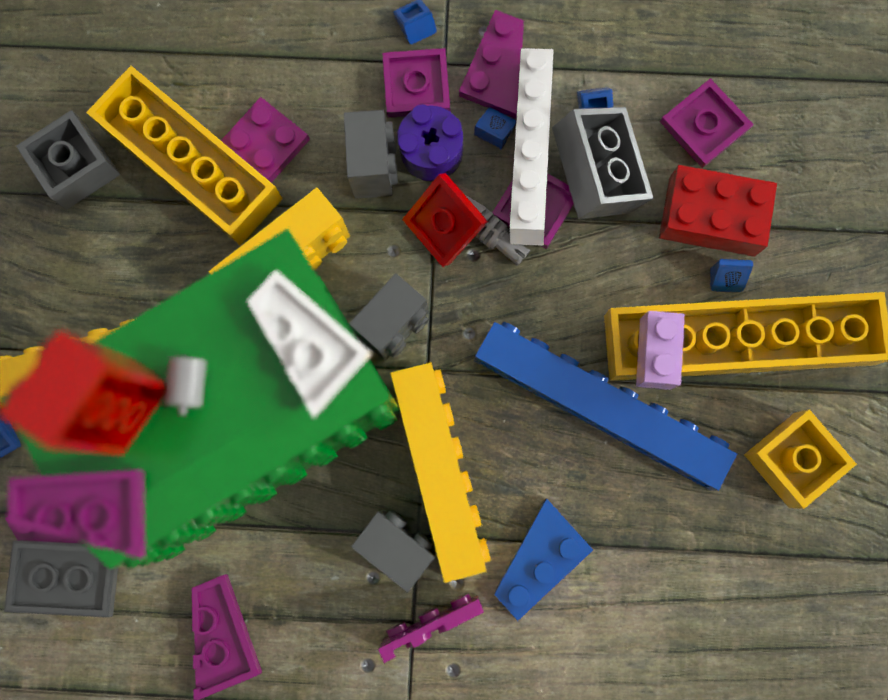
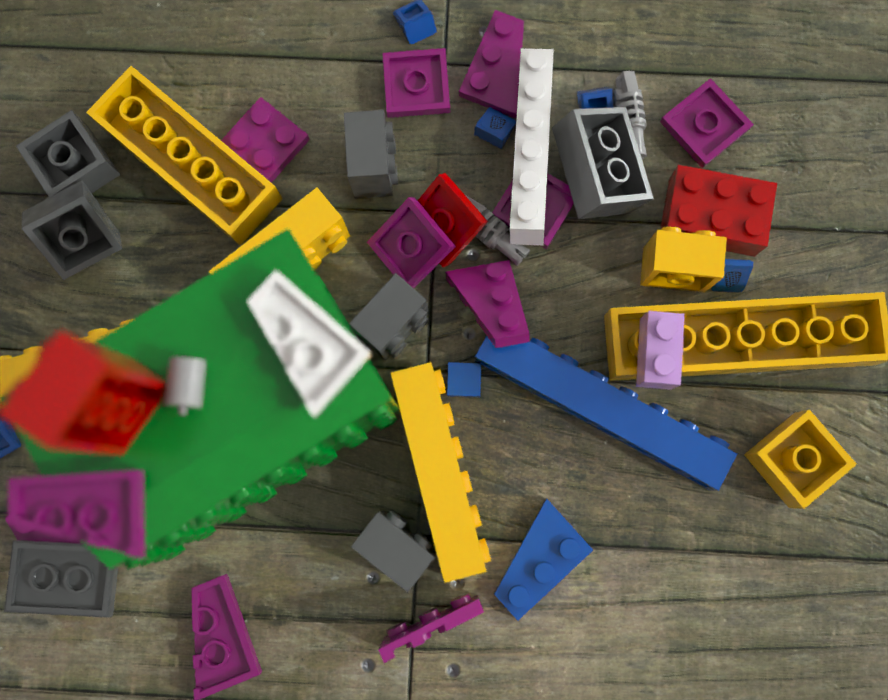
(71, 230): none -> dark grey brick
(411, 242): none -> magenta plate
(429, 125): dark purple brick -> none
(464, 379): none -> blue tile
(494, 301): none -> magenta wing
(631, 97): none -> light grey hinge
(683, 260): none -> yellow brick

